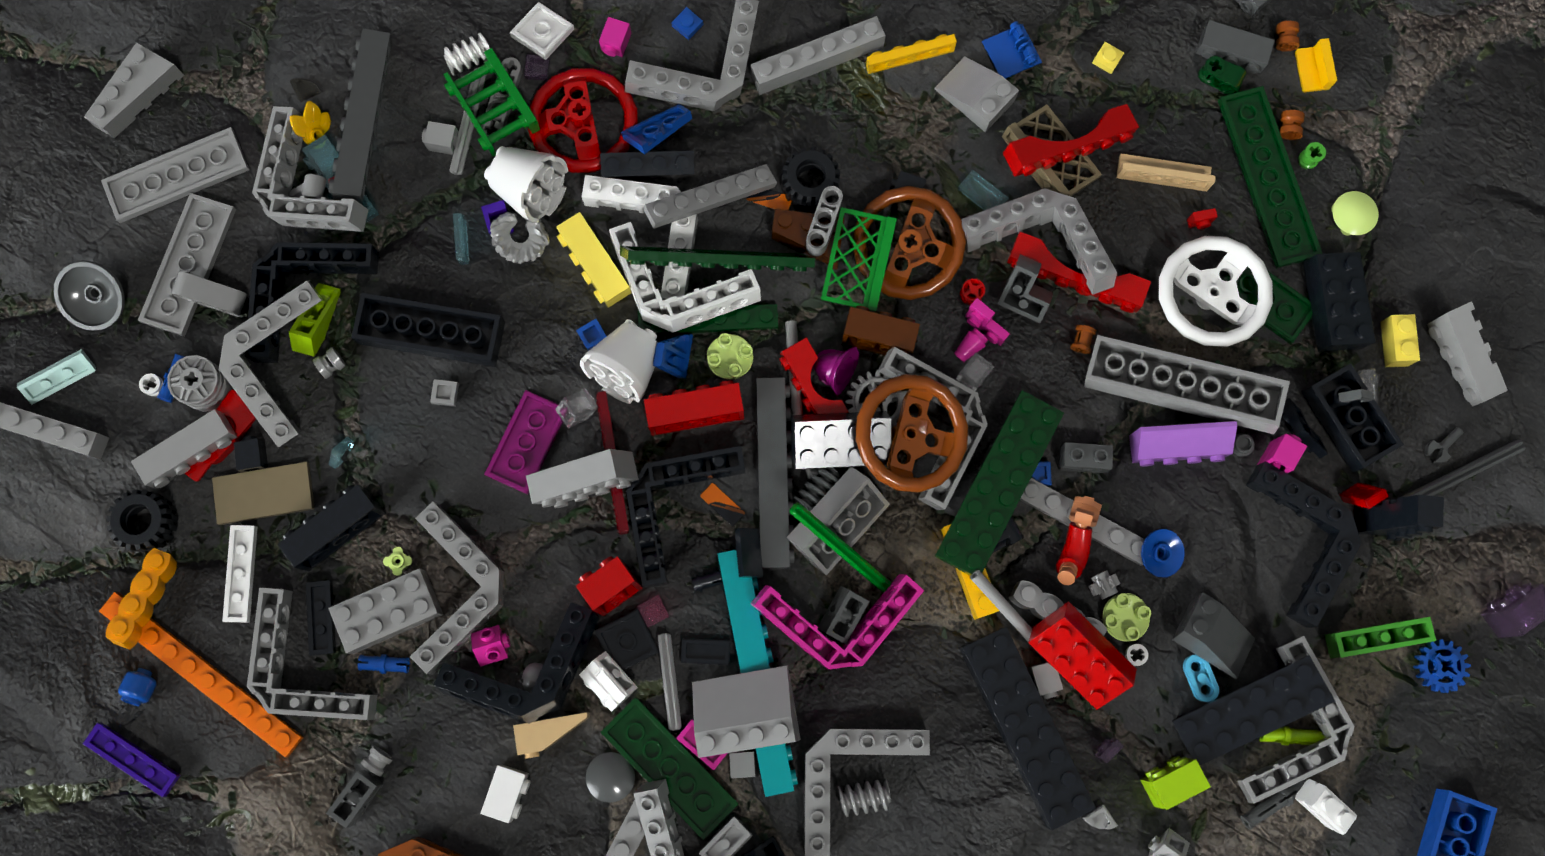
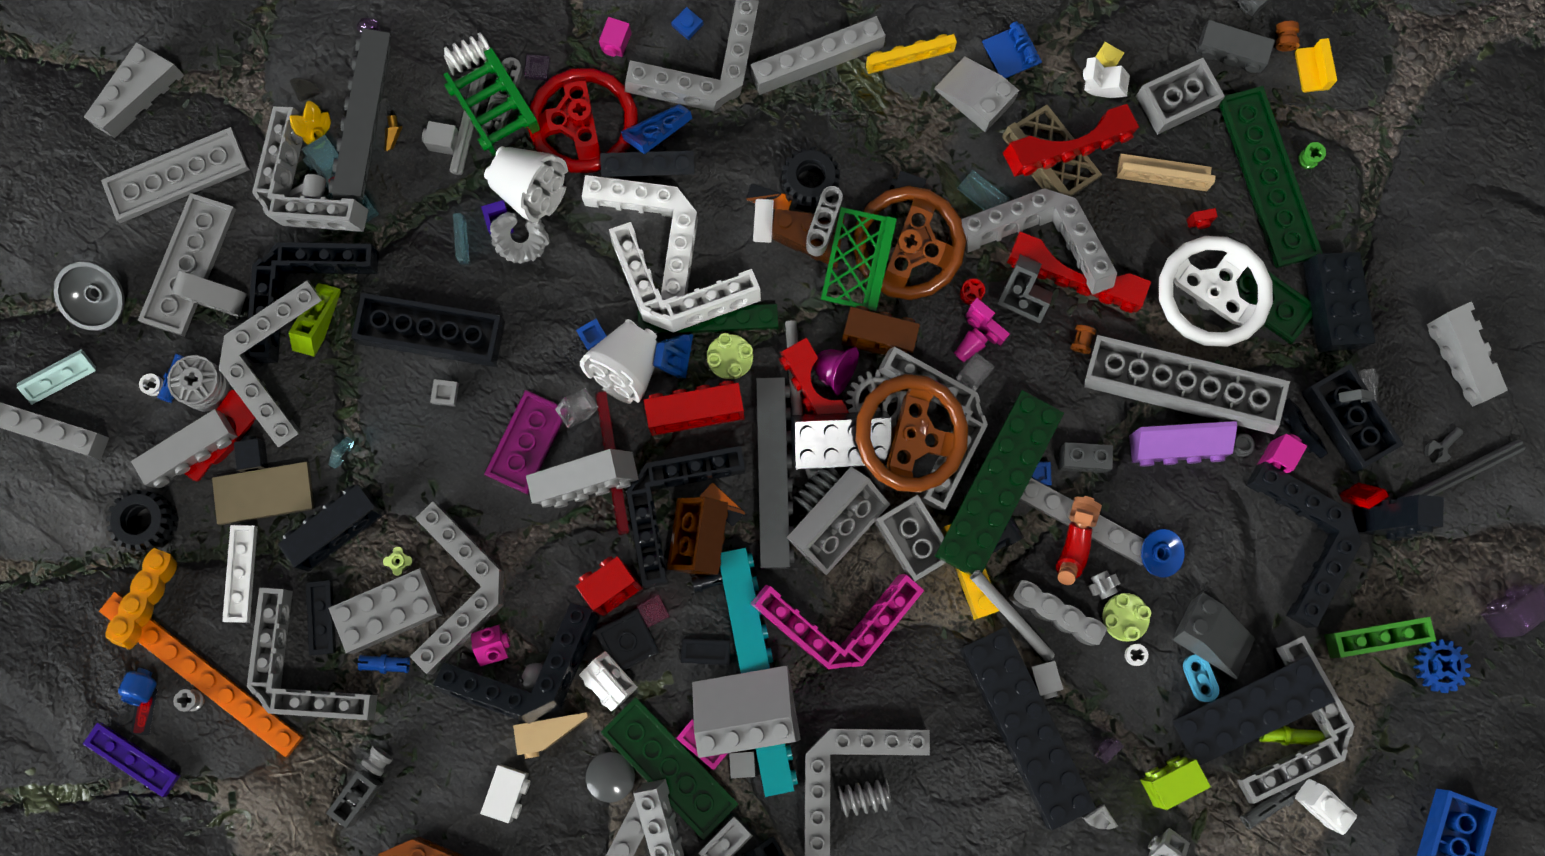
(143, 716): none -> sticker
(181, 697): none -> light grey bush
(324, 365): light grey wheel -> none
(367, 23): none -> clear purple plate
(391, 133): none -> pearl gold bar
(542, 30): white tile -> none
(593, 259): light yellow brick -> none
(669, 682): light grey axle -> none
(698, 535): none -> reddish brown brick
(708, 258): dark green plate -> none
(709, 196): light grey plate -> none
(748, 553): black tile -> none
(763, 220): none -> white sticker
(839, 546): green axle -> none
(843, 614): dark grey brick -> none
(912, 537): none -> light grey brick
(1082, 655): red brick -> none
(1105, 81): none -> white brick
(1180, 96): none -> light grey brick
(1223, 76): dark green piece -> none
(1291, 124): dark orange wheel -> none
(1355, 213): yellowish green dish -> none
(1400, 340): light yellow brick -> none

